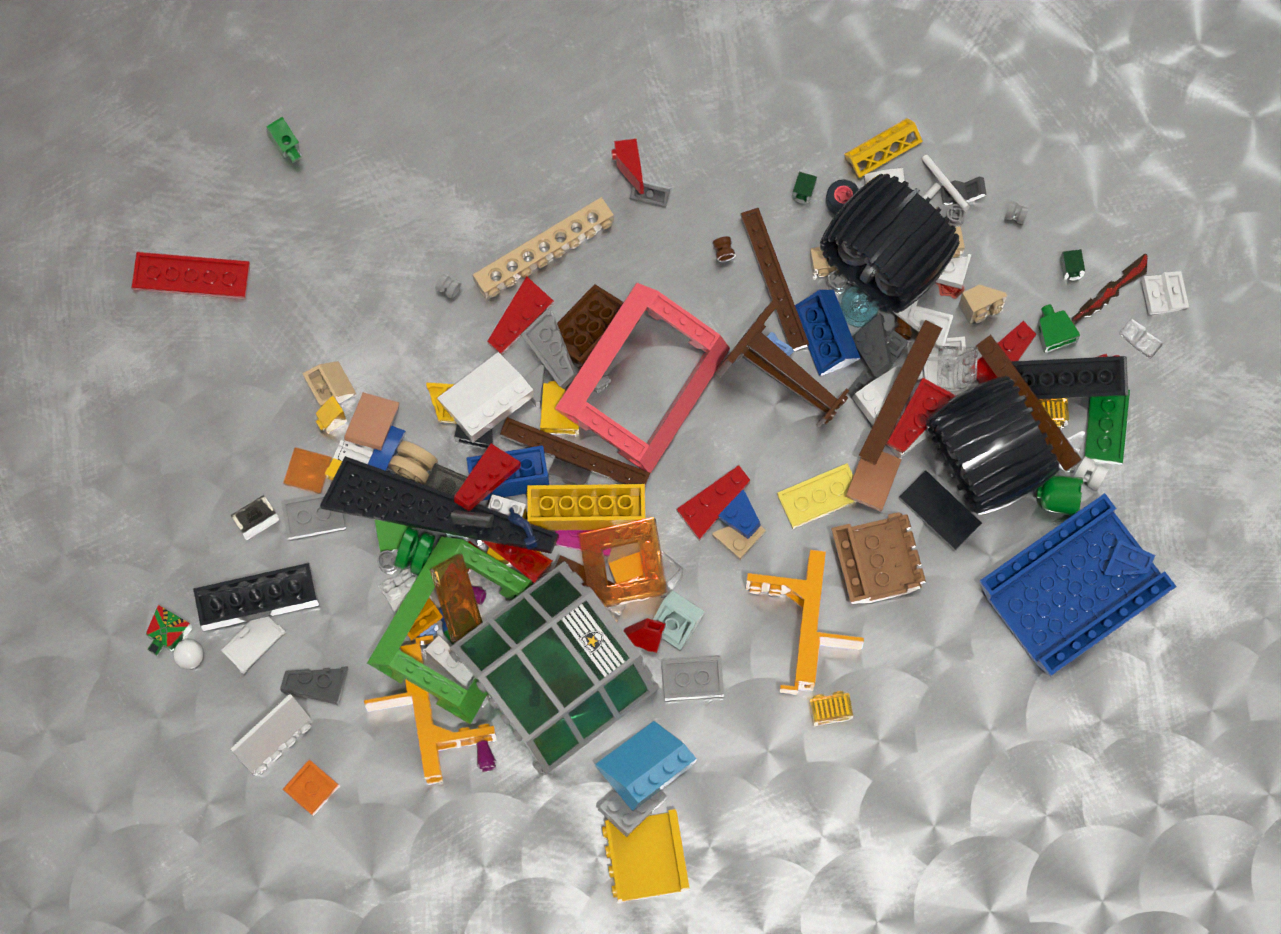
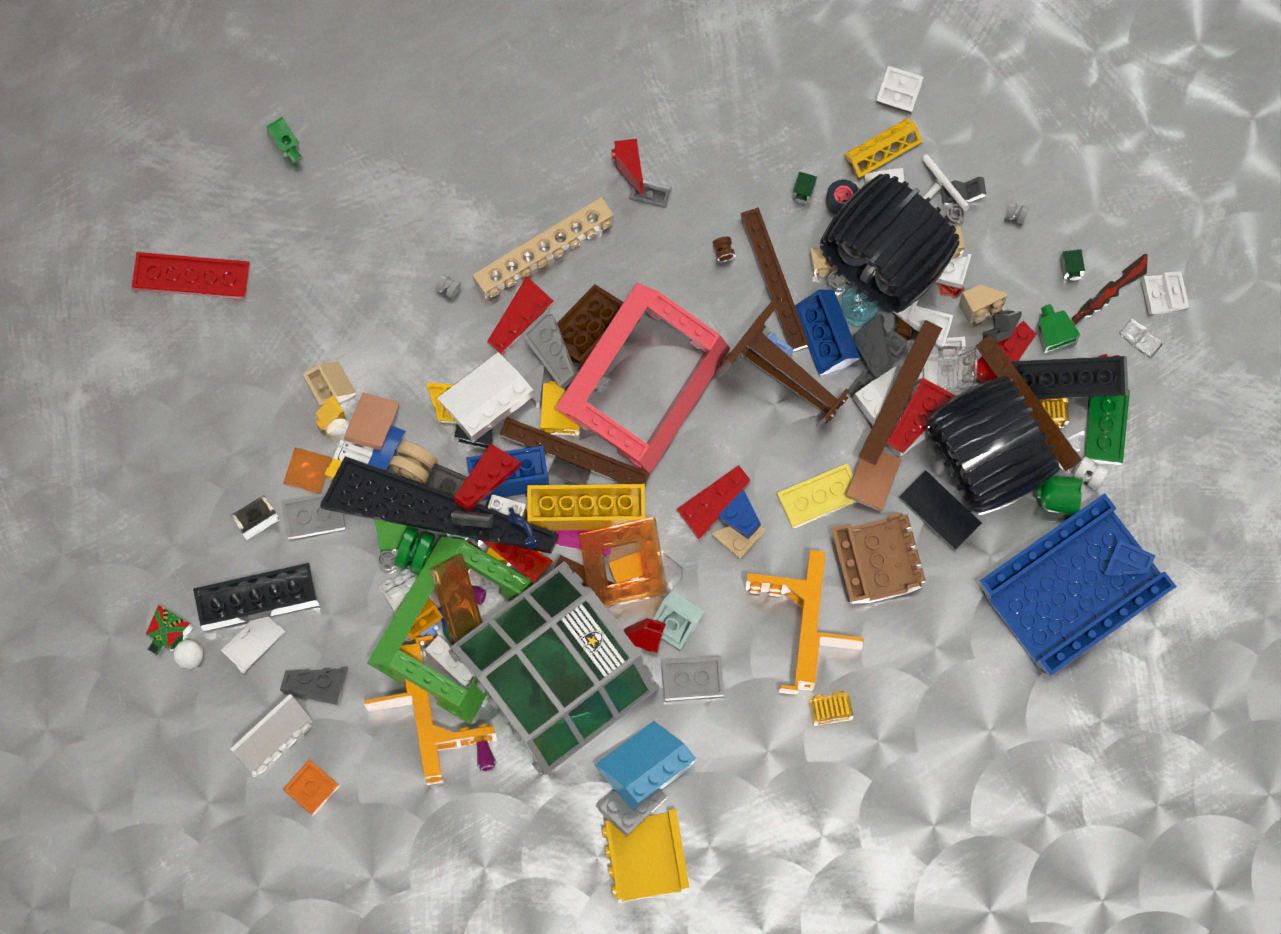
(900, 89): none -> white slope
(1004, 324): none -> dark grey slope

